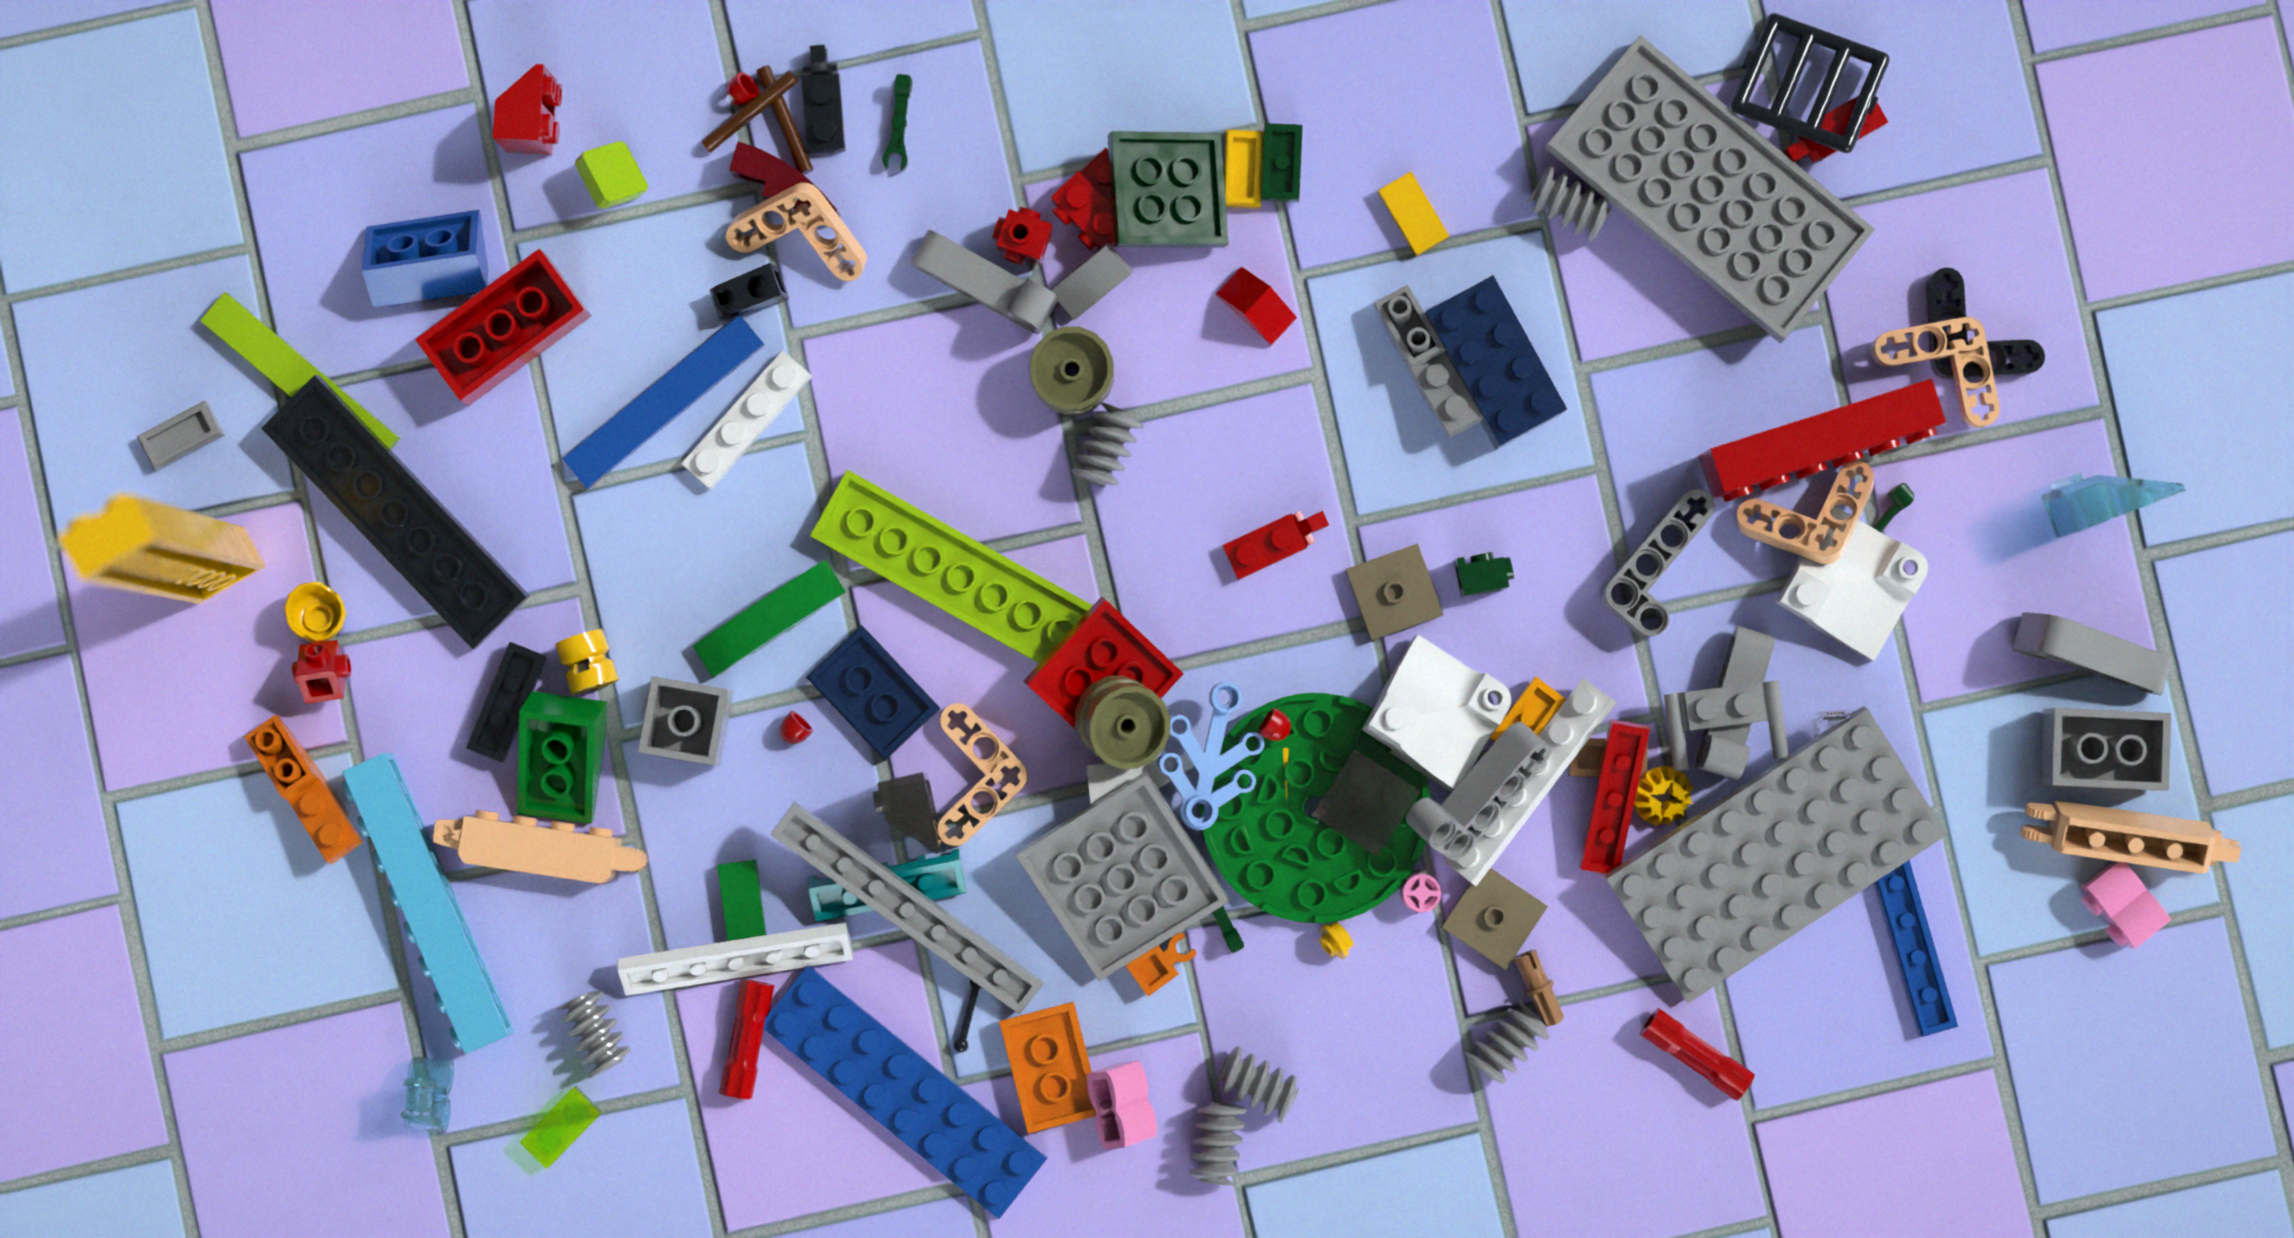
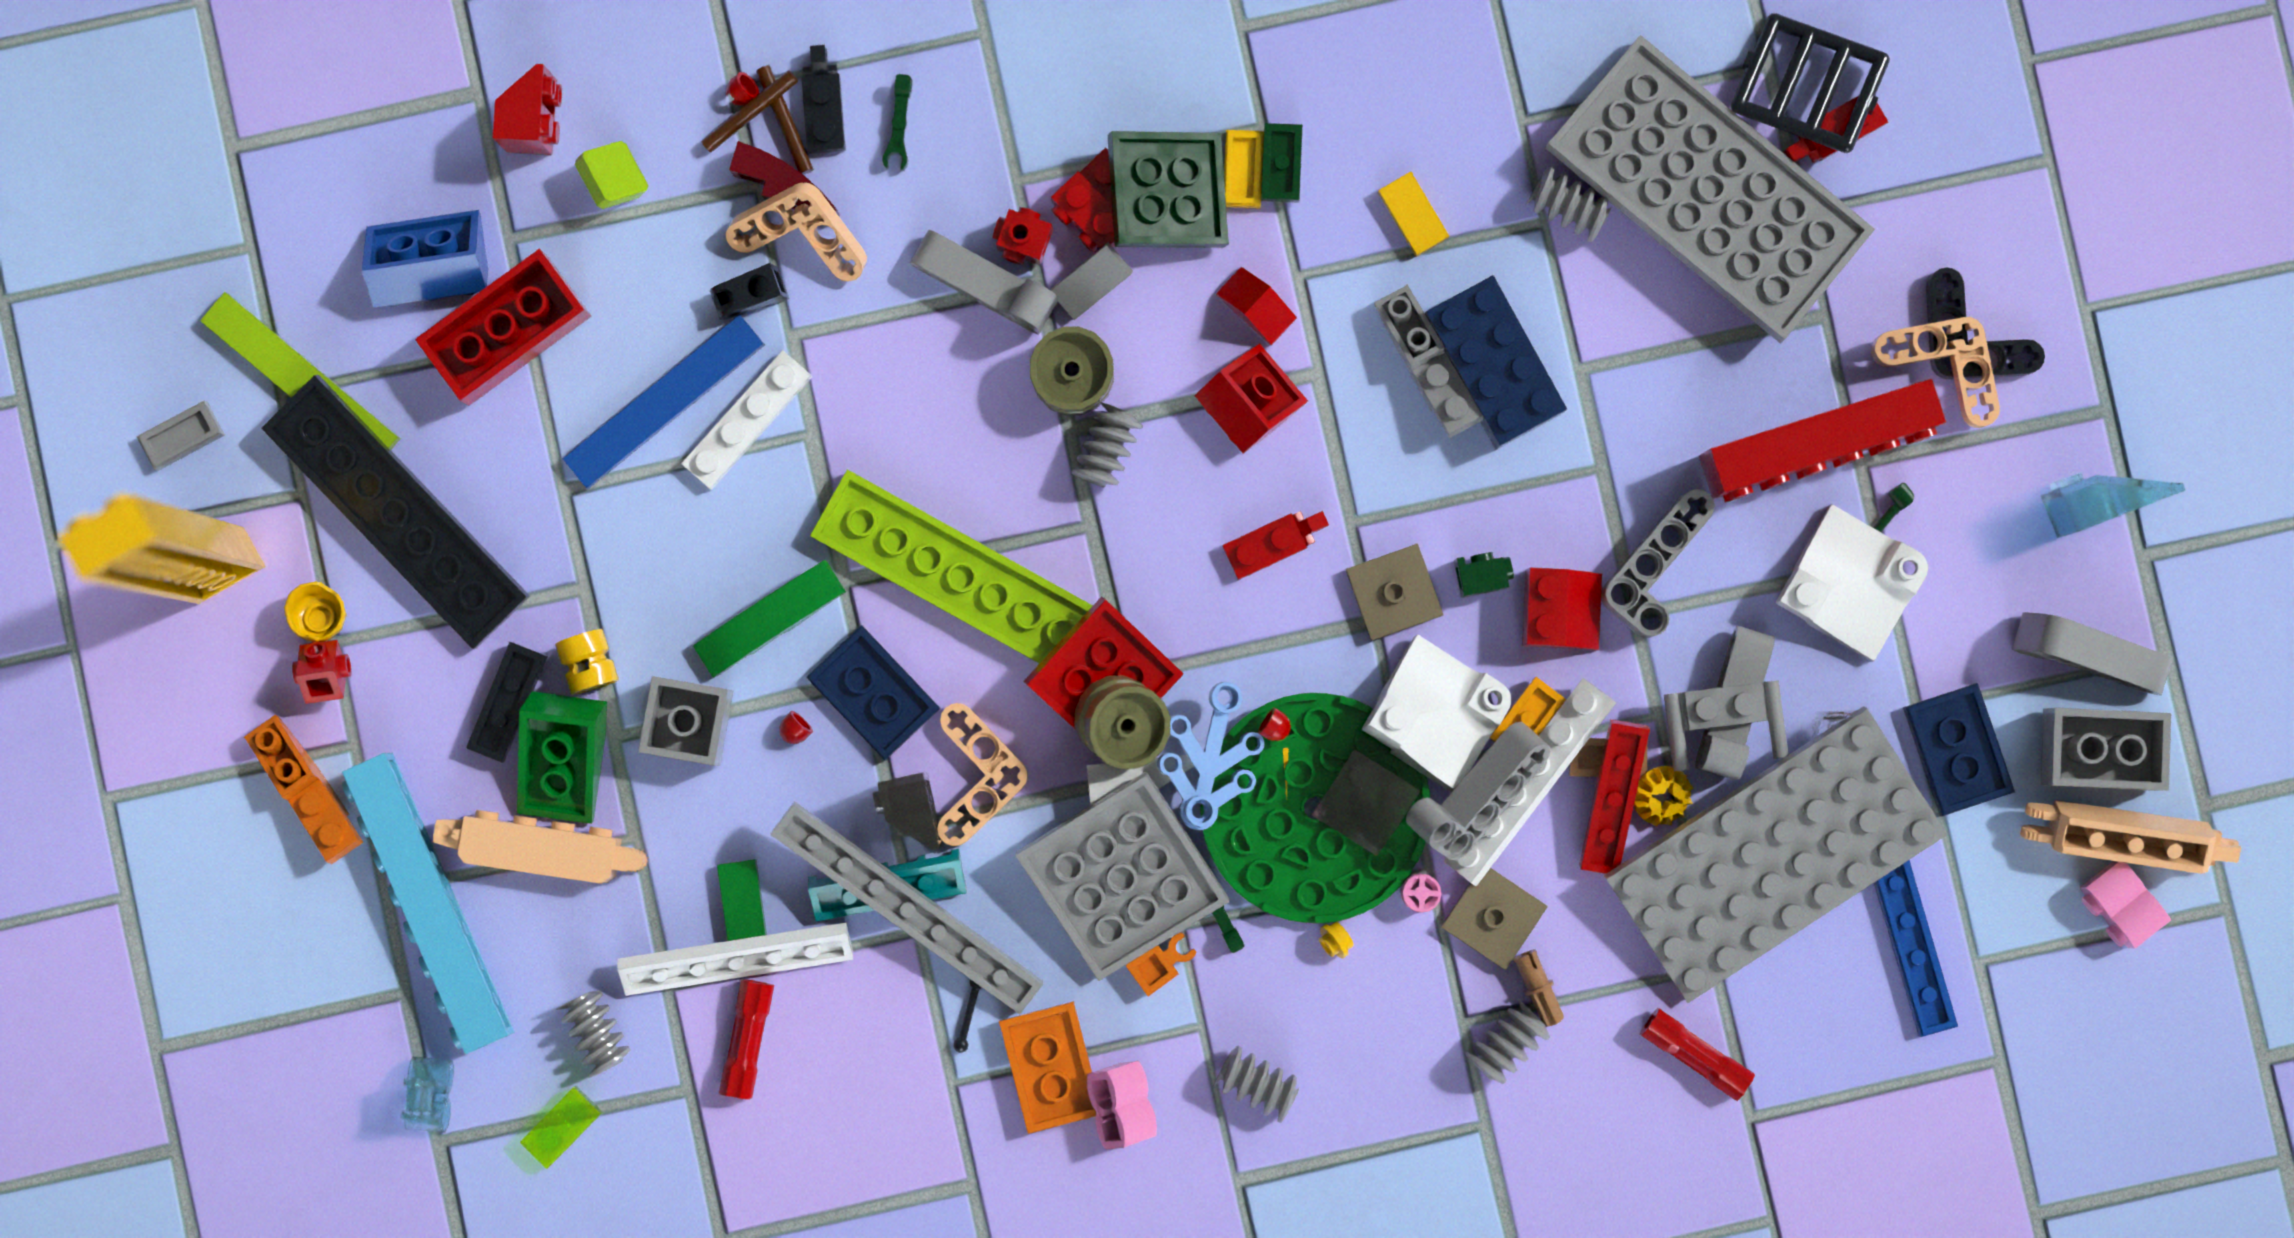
(904, 1091): blue plate -> none
(1217, 1143): light grey piece -> none
(1250, 398): none -> red slope
(1561, 608): none -> red slope
(1812, 530): light nougat beam -> none
(1958, 749): none -> dark blue tile

